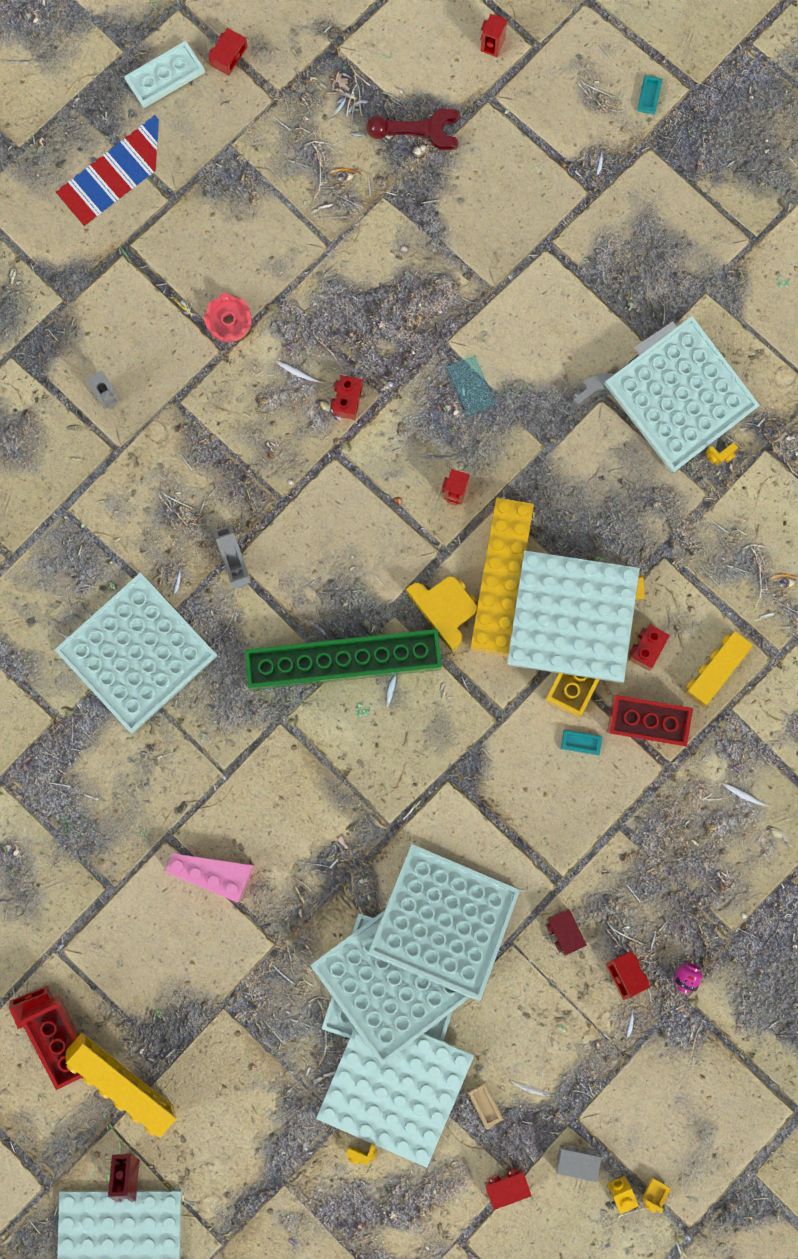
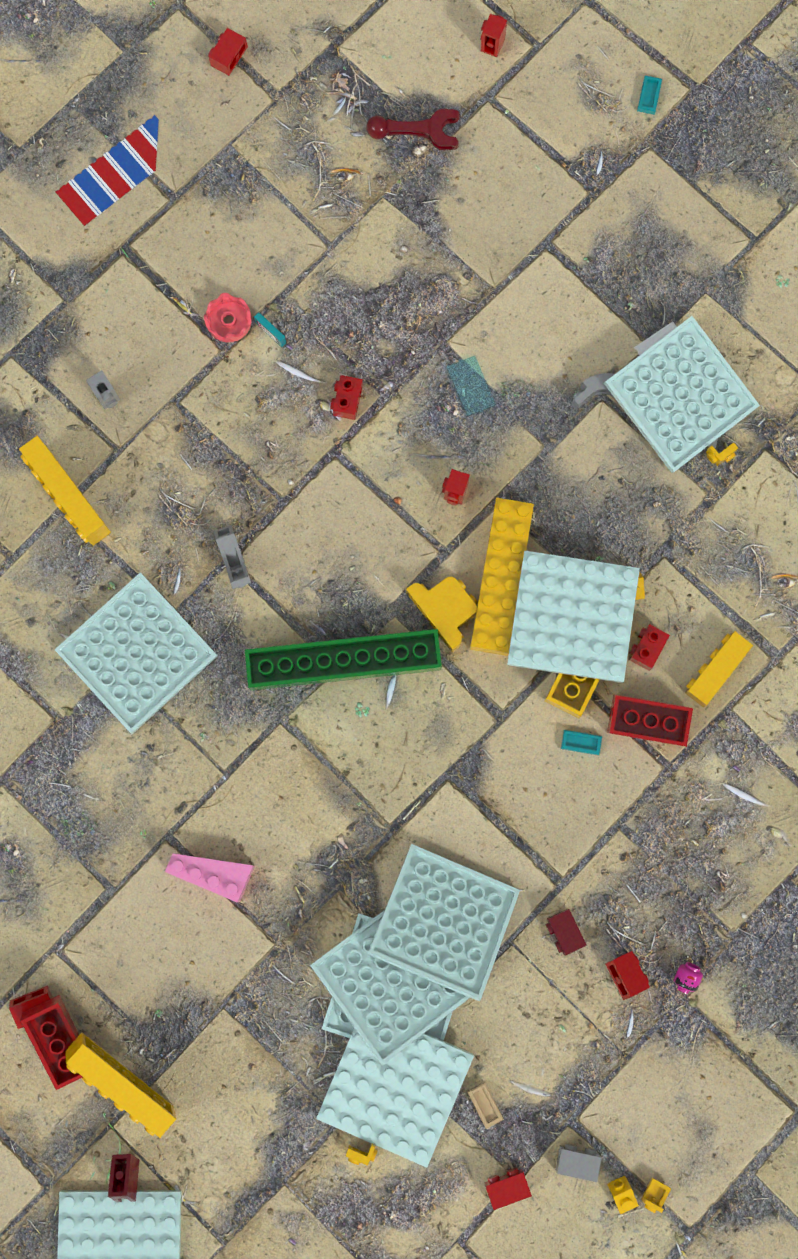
(67, 495): none -> yellow brick
(164, 74): light aqua plate -> none
(270, 329): none -> teal tile

